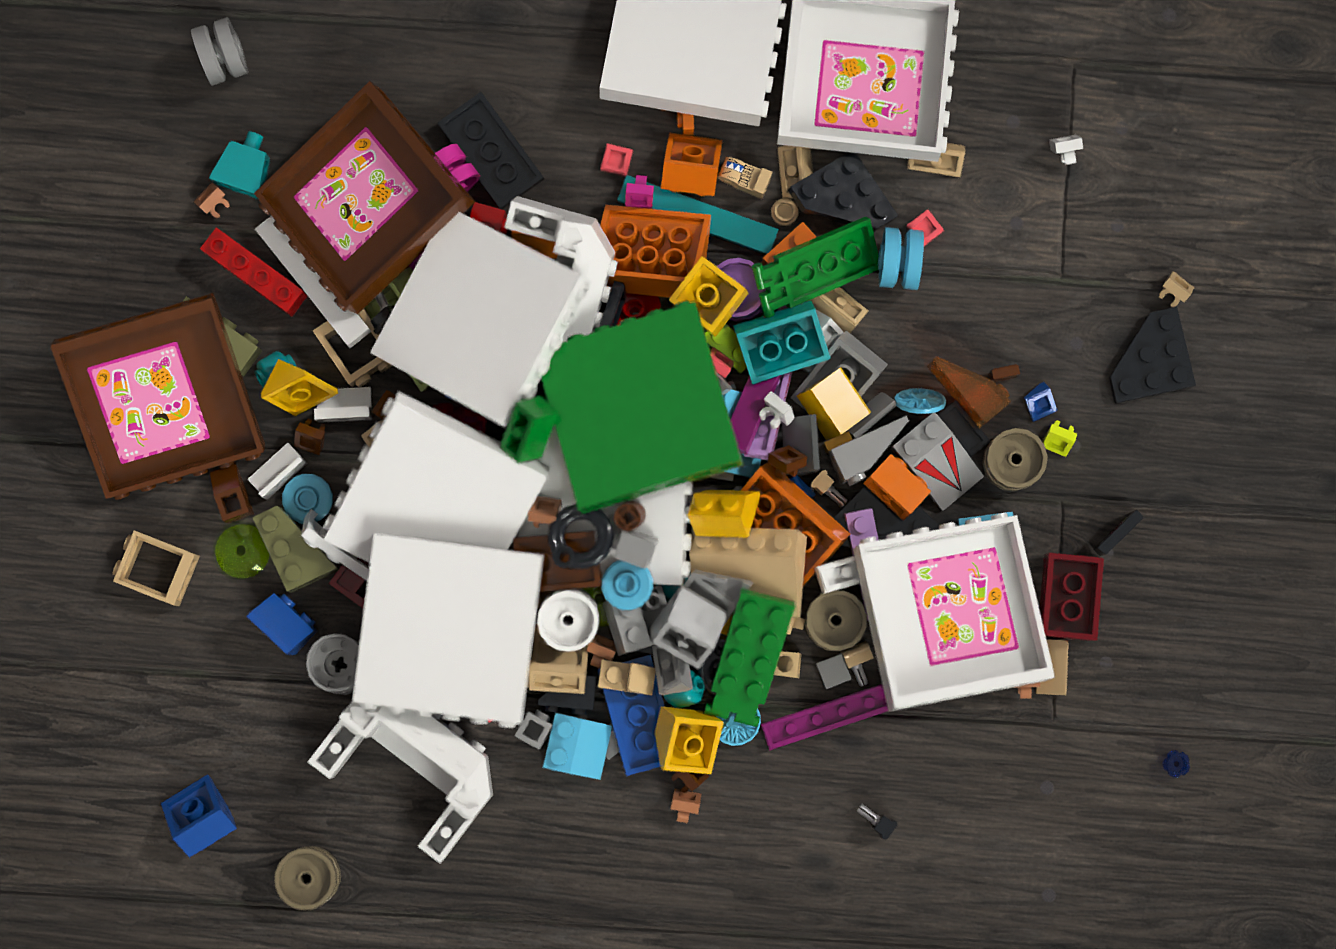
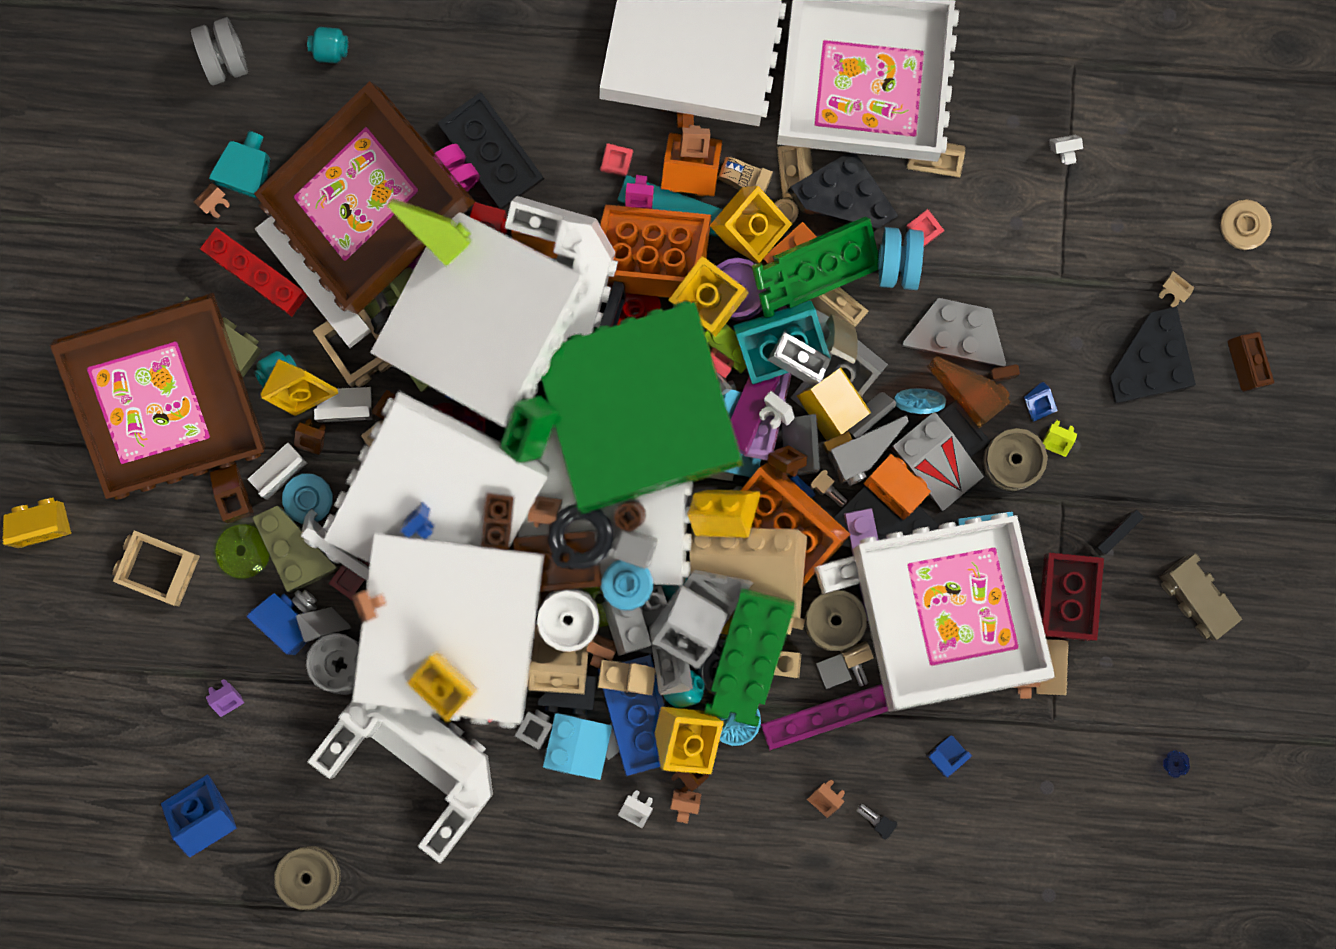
(35, 524): none -> yellow slope
(224, 699): none -> medium lavender tile
(304, 601): none -> light grey plate
(321, 623): none -> light grey slope
(328, 45): none -> teal head
(366, 605): none -> nougat tile
(418, 522): none -> blue tile
(437, 232): none -> lime slope
(442, 686): none -> yellow slope
(497, 521): none -> reddish brown slope
(636, 811): none -> white tile
(694, 142): none -> nougat tile
(751, 223): none -> yellow slope
(799, 359): none -> light grey slope
(825, 799): none -> nougat tile
(842, 339): none -> dark tan slope
(948, 756): none -> blue panel
(958, 332): none -> light grey wing
(1199, 598): none -> dark tan wedge
(1245, 224): none -> tan wheel
(1250, 361): none -> reddish brown slope

